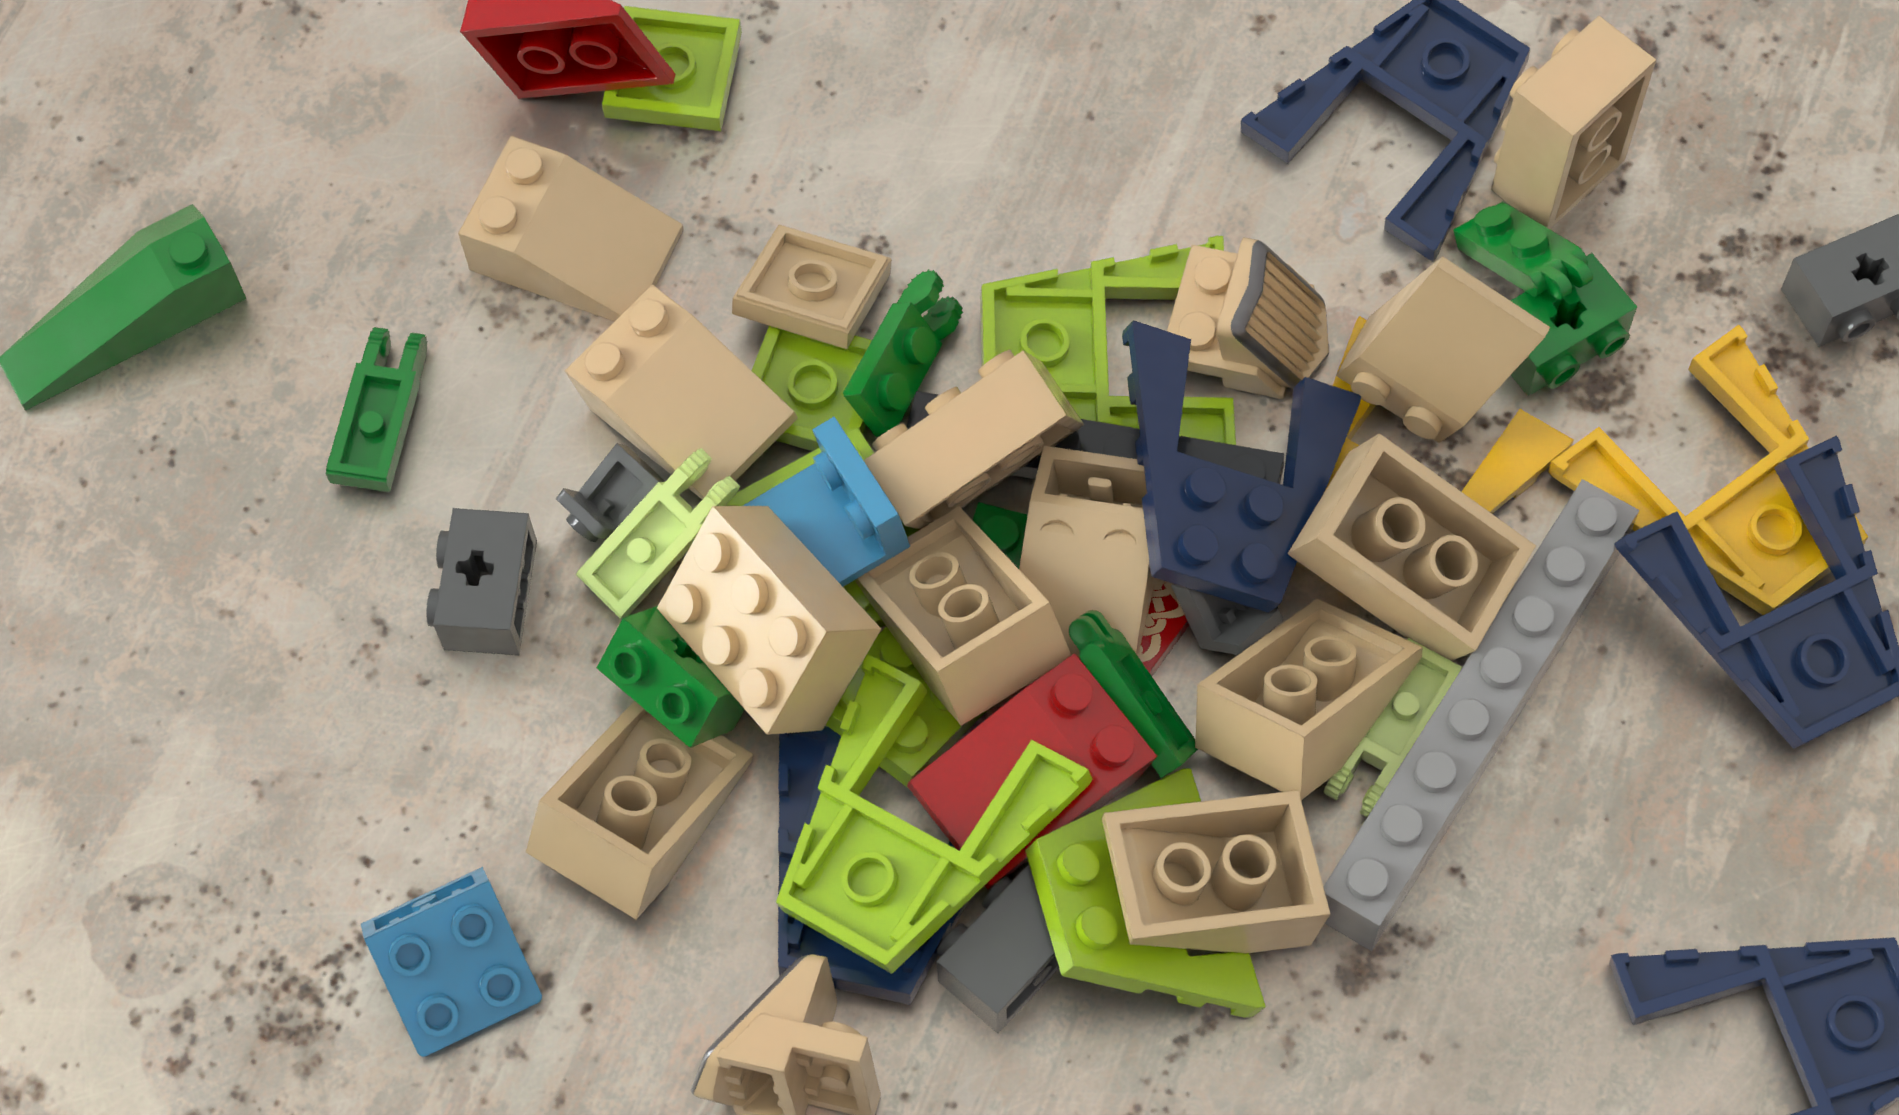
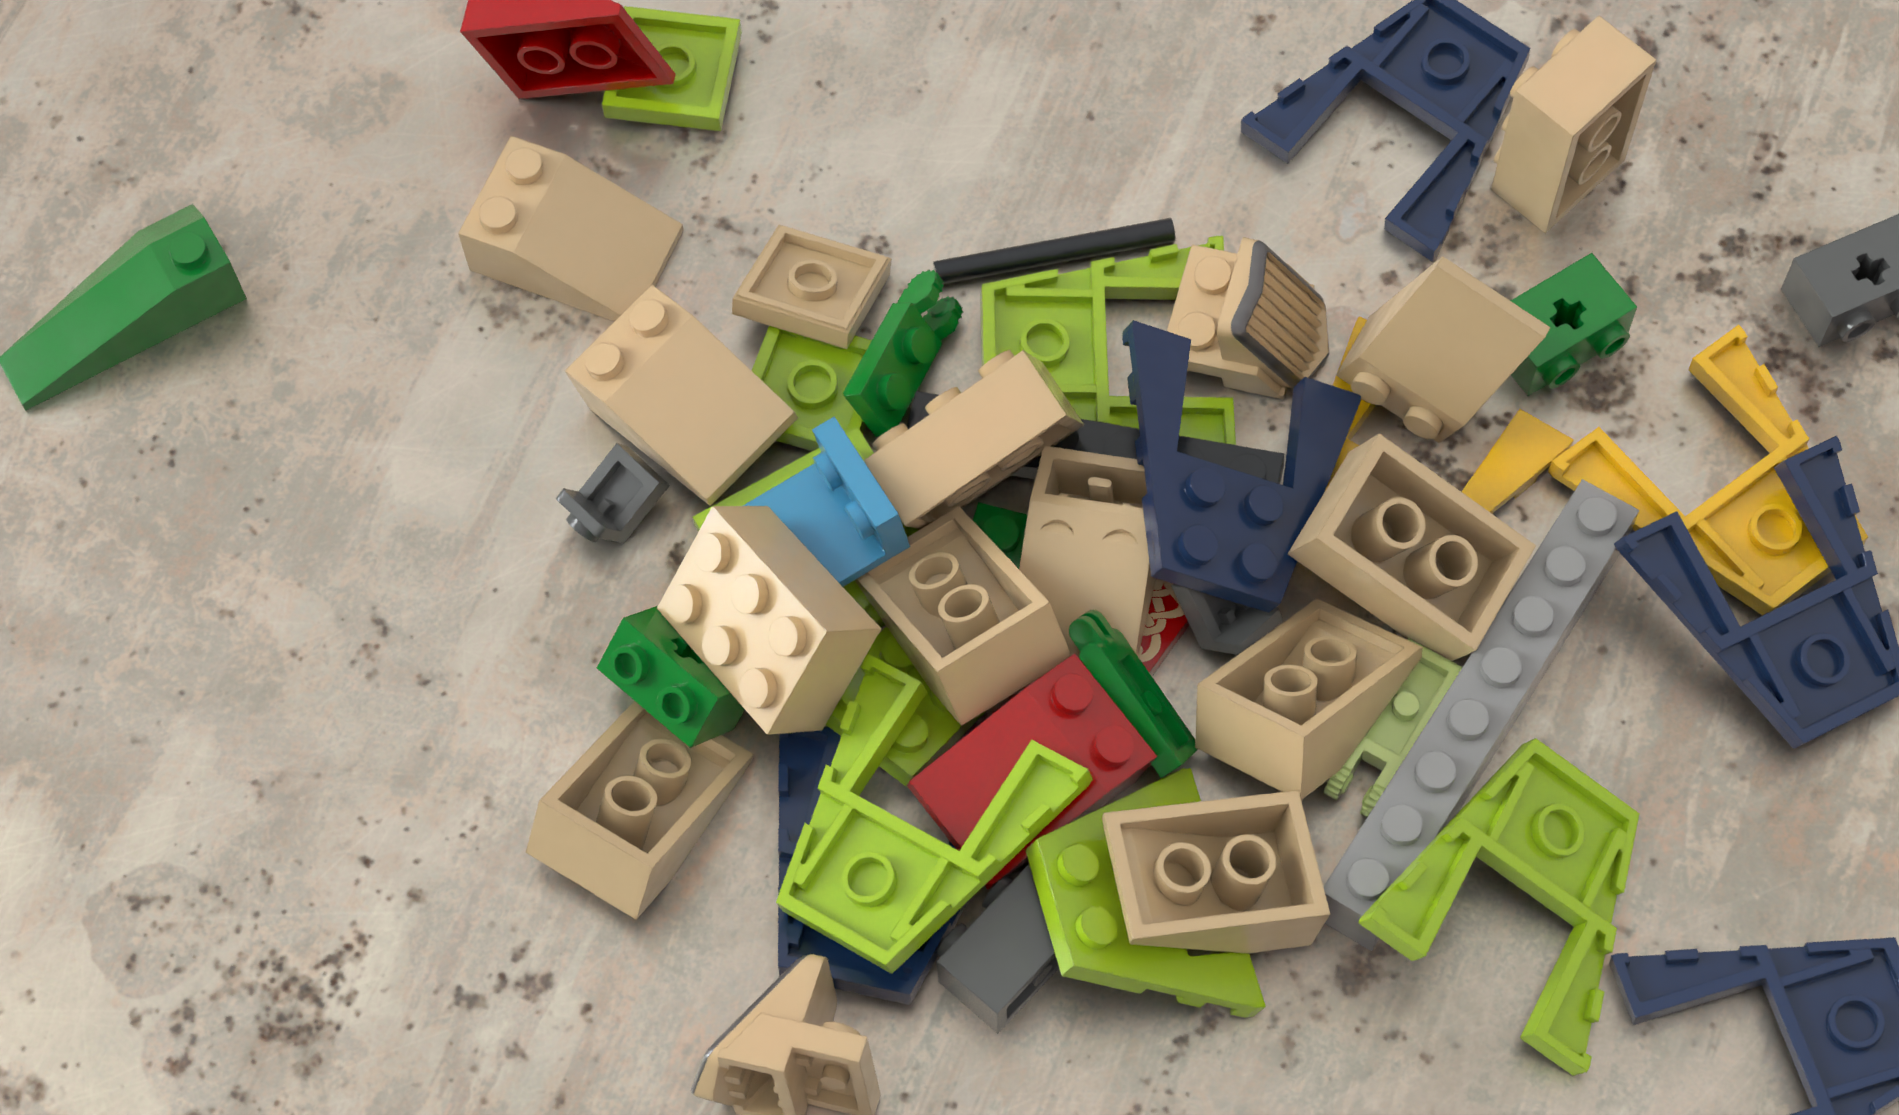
(376, 414): green hinge -> none
(451, 962): dark azure bracket -> none
(483, 581): dark grey brick -> none
(652, 537): yellowish green hinge -> none
(1055, 251): none -> black bar
(1523, 251): green hinge -> none
(1560, 844): none -> lime wing

